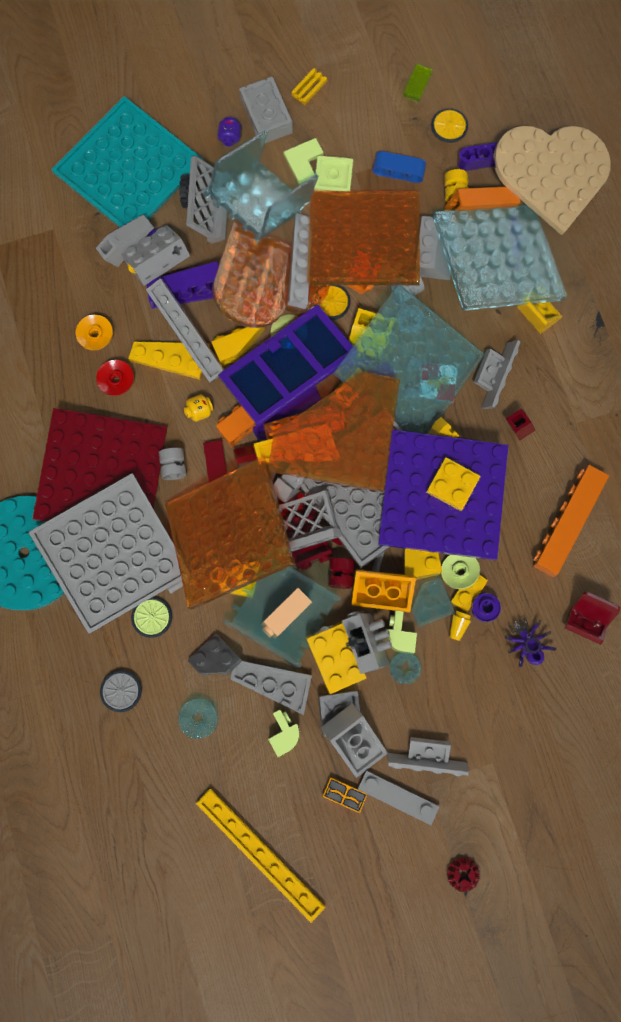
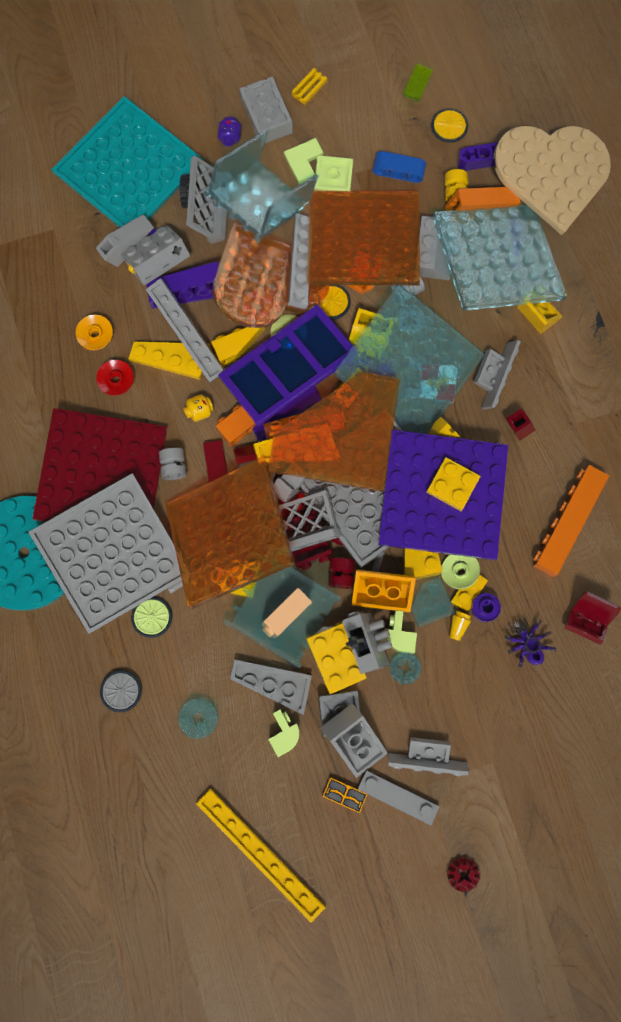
(214, 658): flat silver plate -> none

